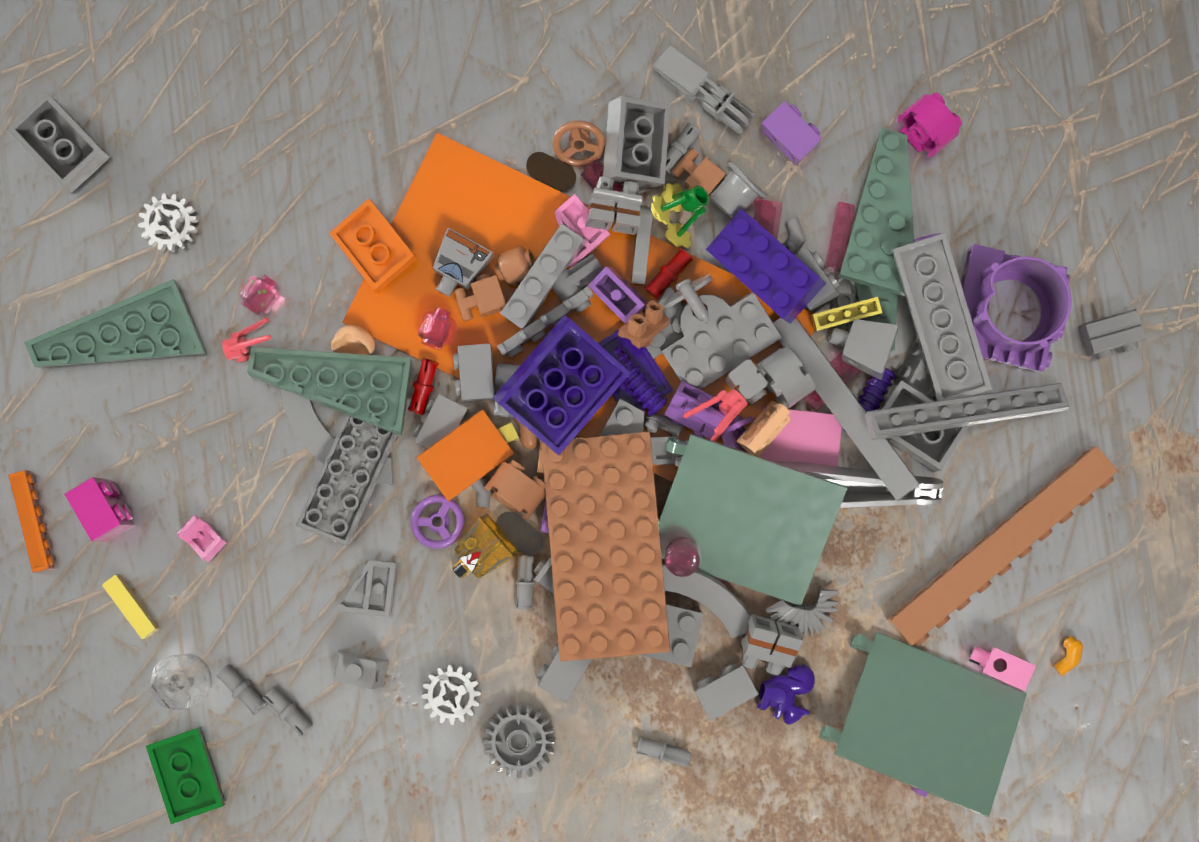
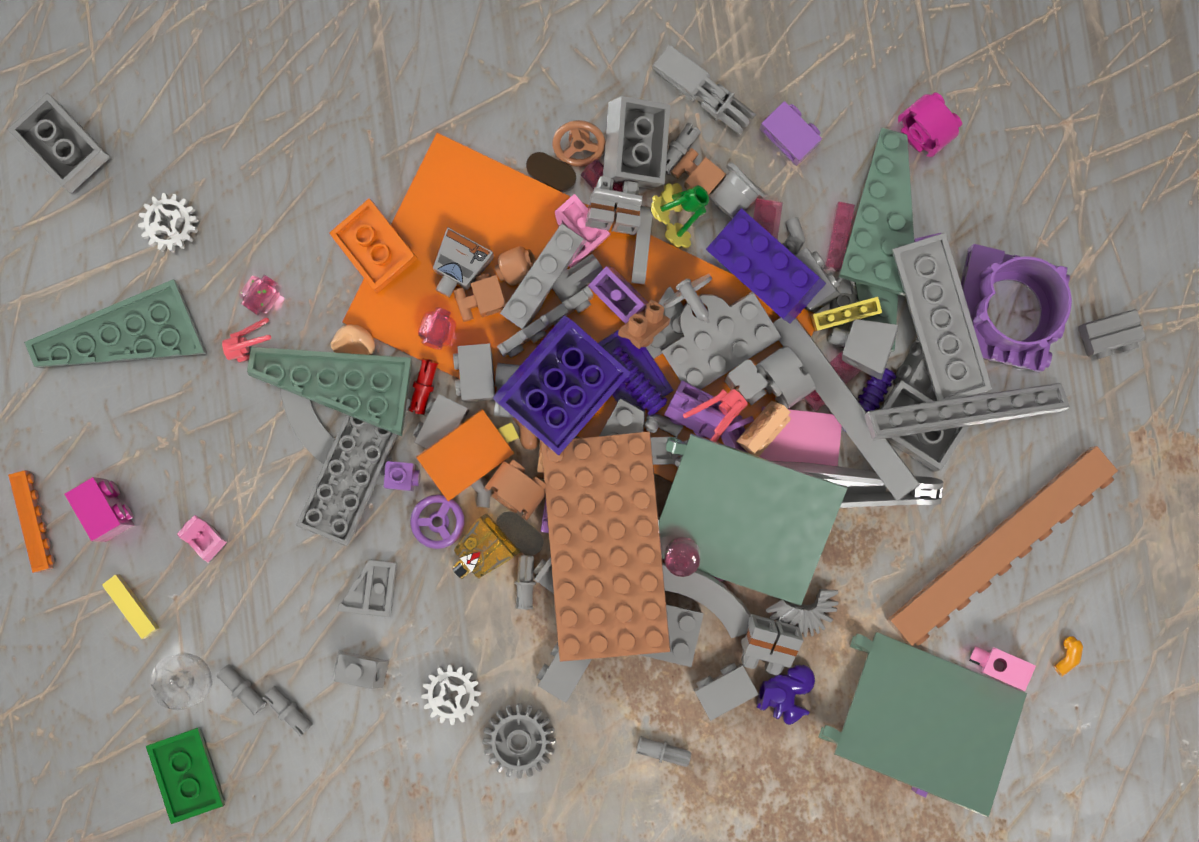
(401, 476): none -> medium lavender bracket
(668, 273): red pin -> none

